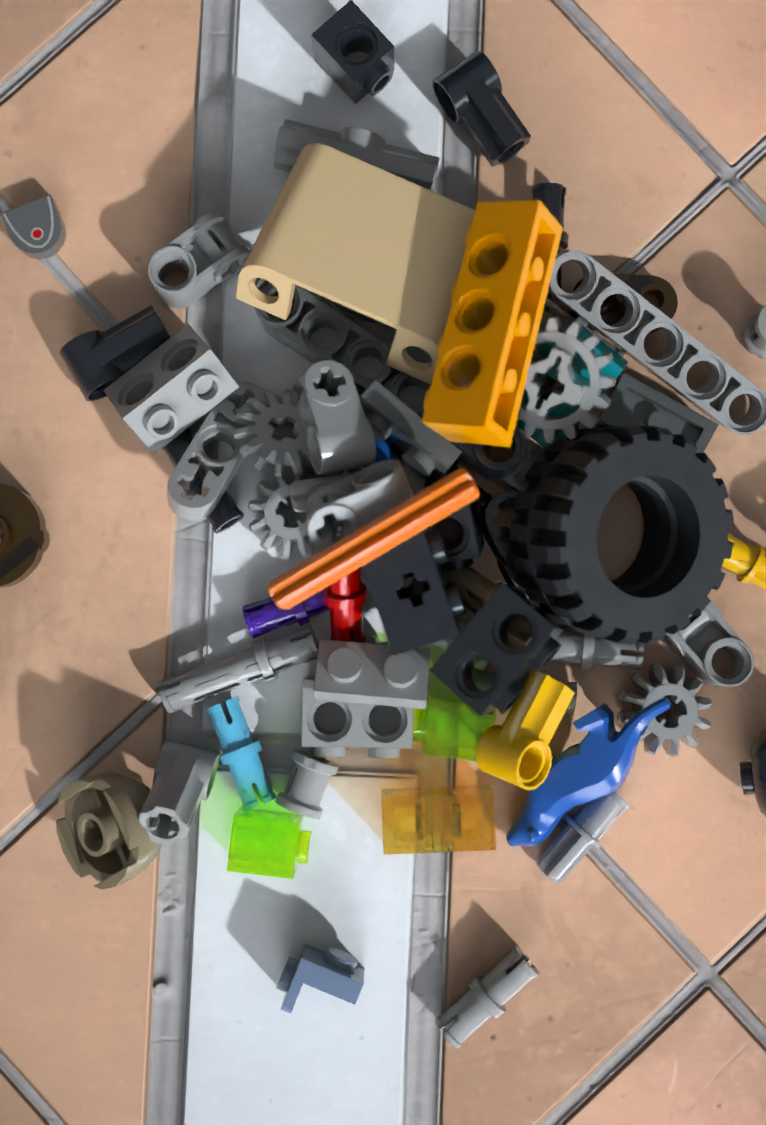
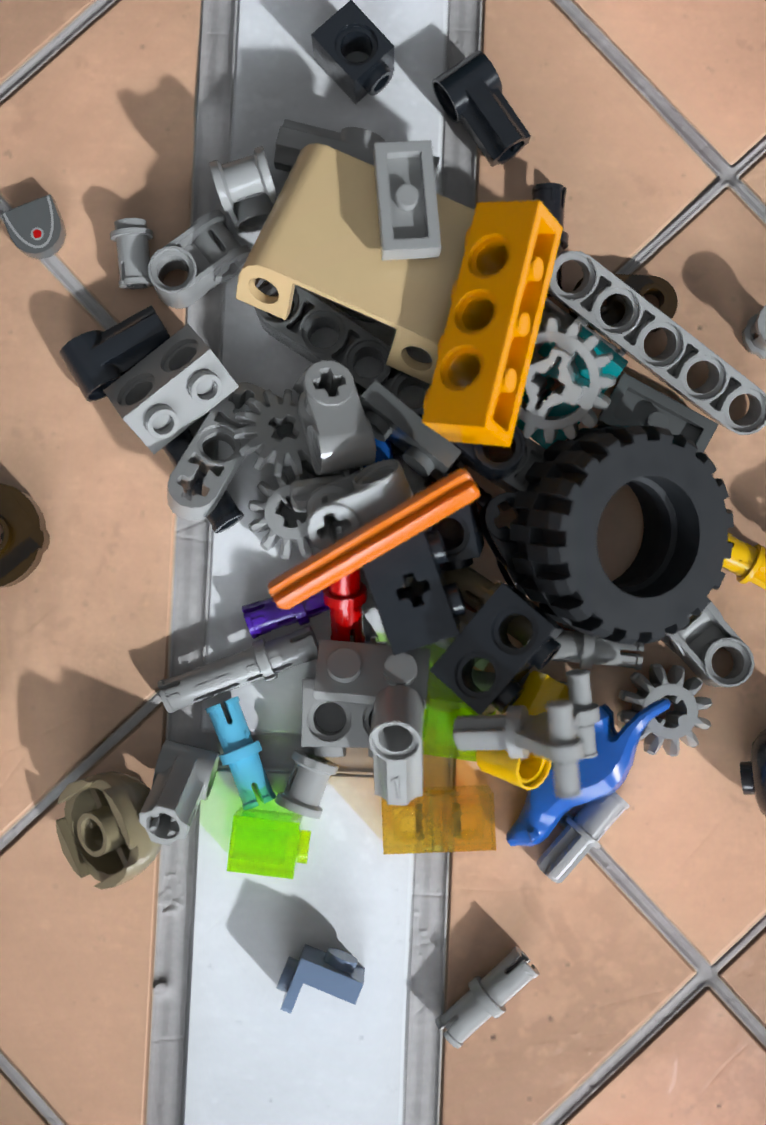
(133, 252): none -> light grey pin
(245, 190): none -> light grey piece
(398, 744): none -> light grey piece
(406, 200): none -> light grey plate
(557, 735): none -> light grey axle

